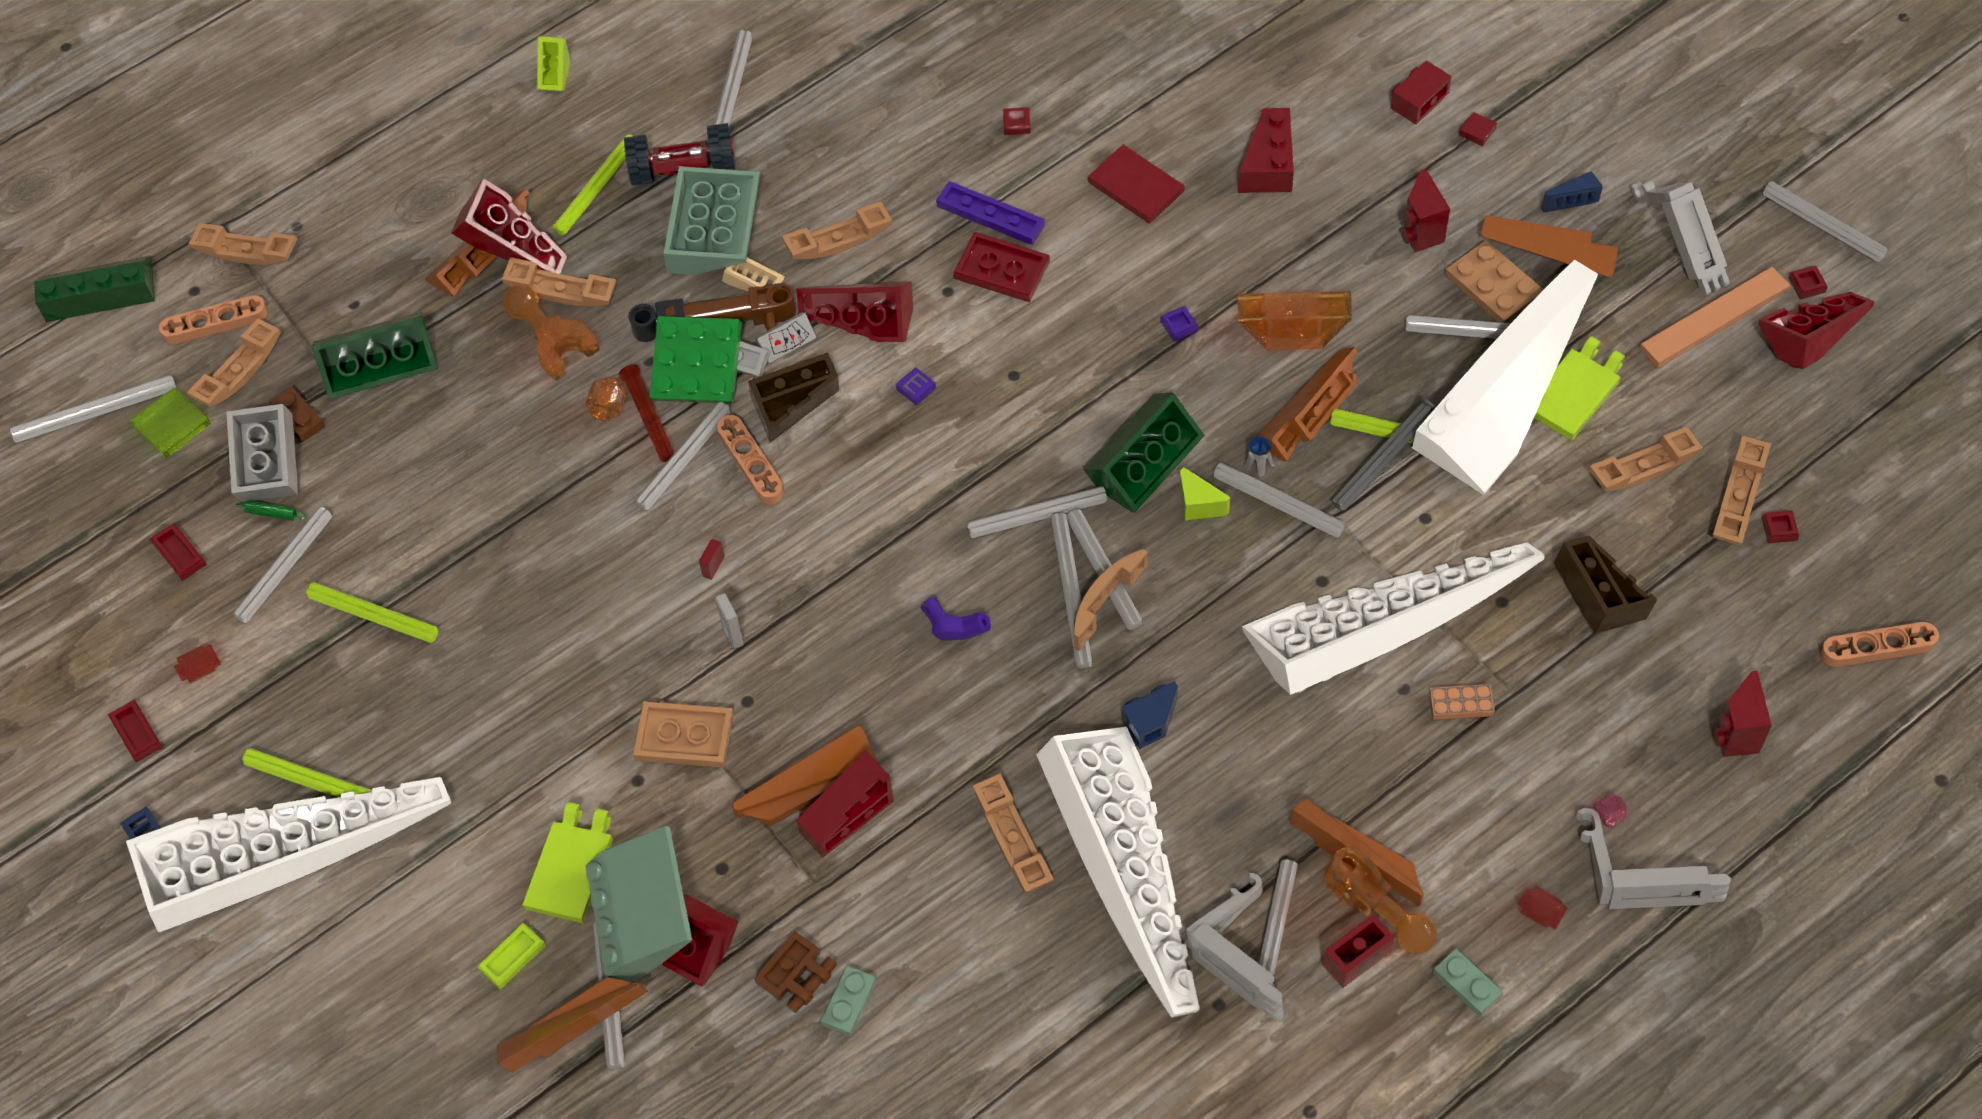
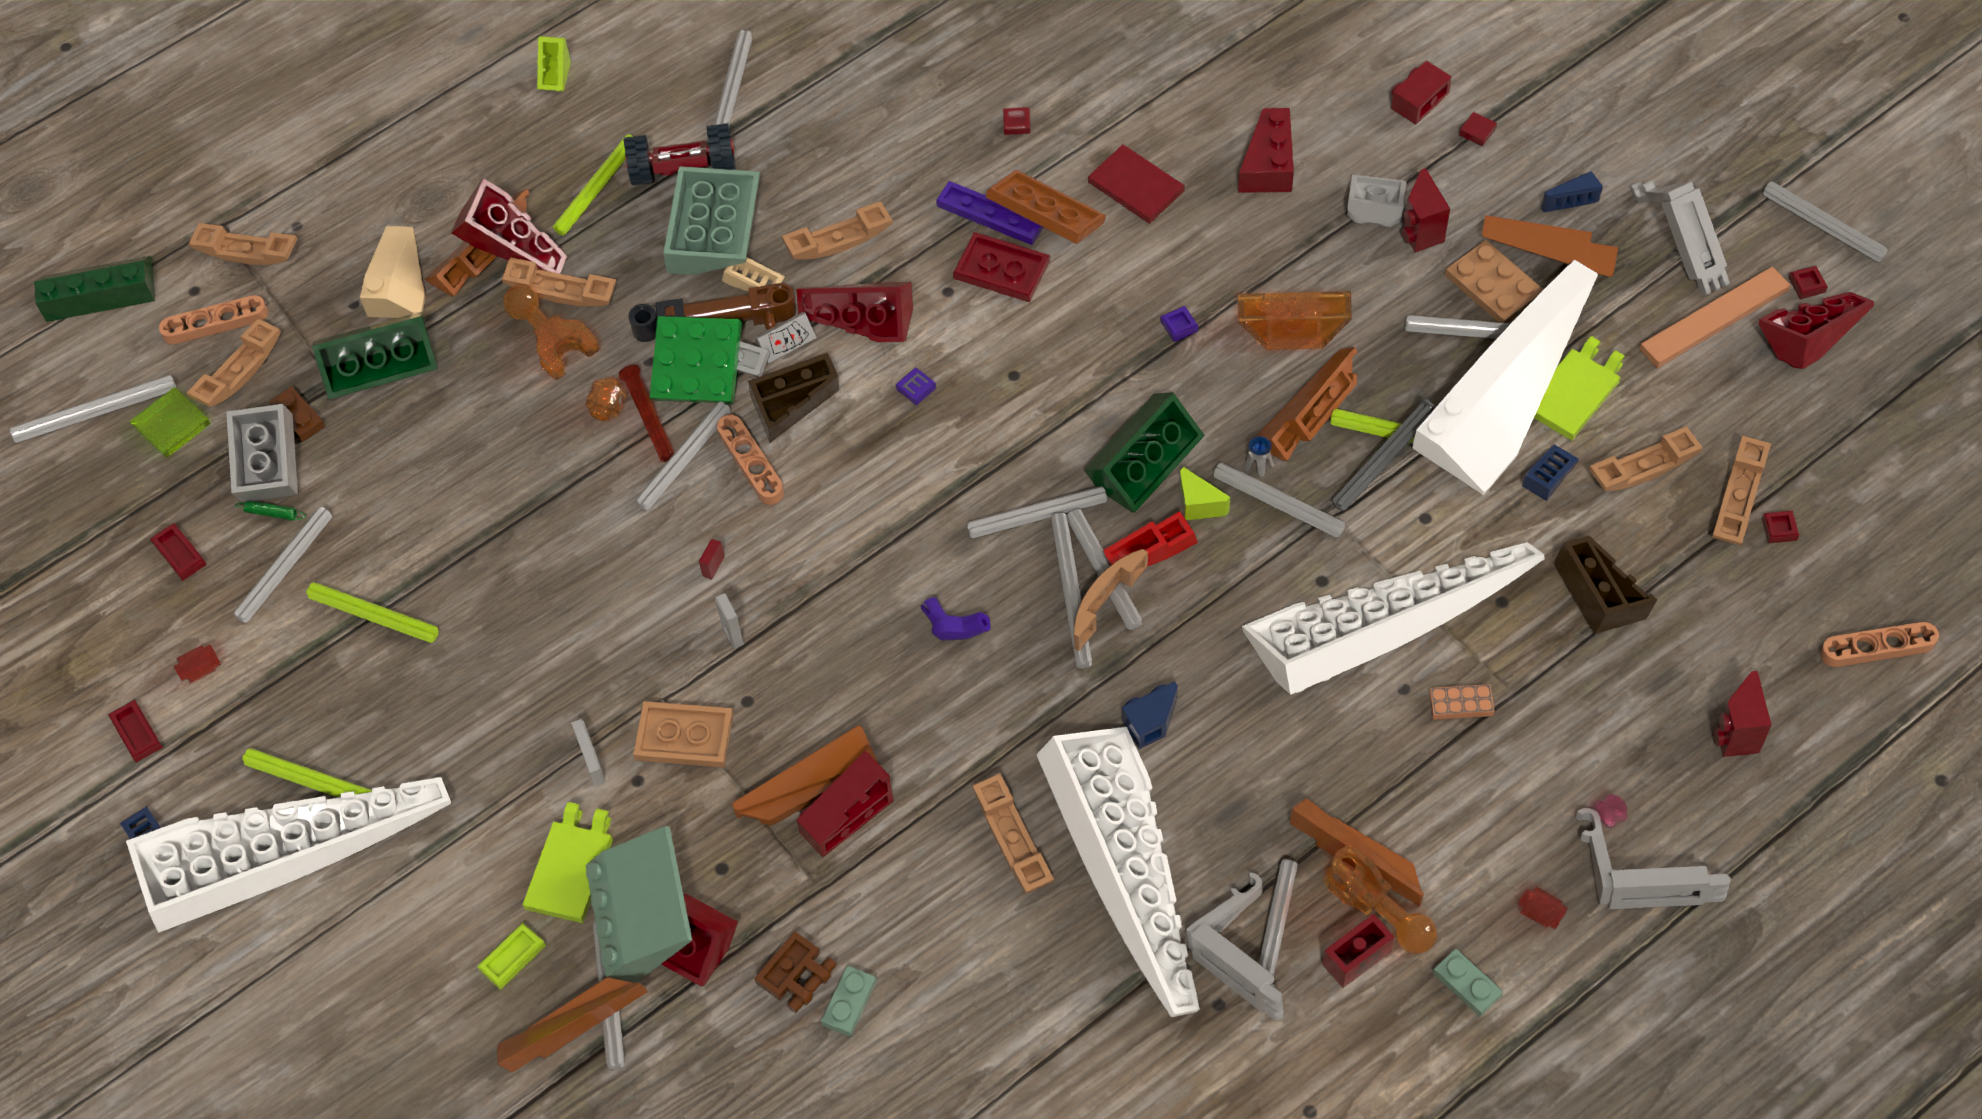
(394, 276): none -> tan wedge
(588, 752): none -> light grey tile
(1046, 206): none -> dark orange tile
(1158, 540): none -> red slope
(1376, 200): none -> light grey slope
(1541, 487): none -> dark blue slope

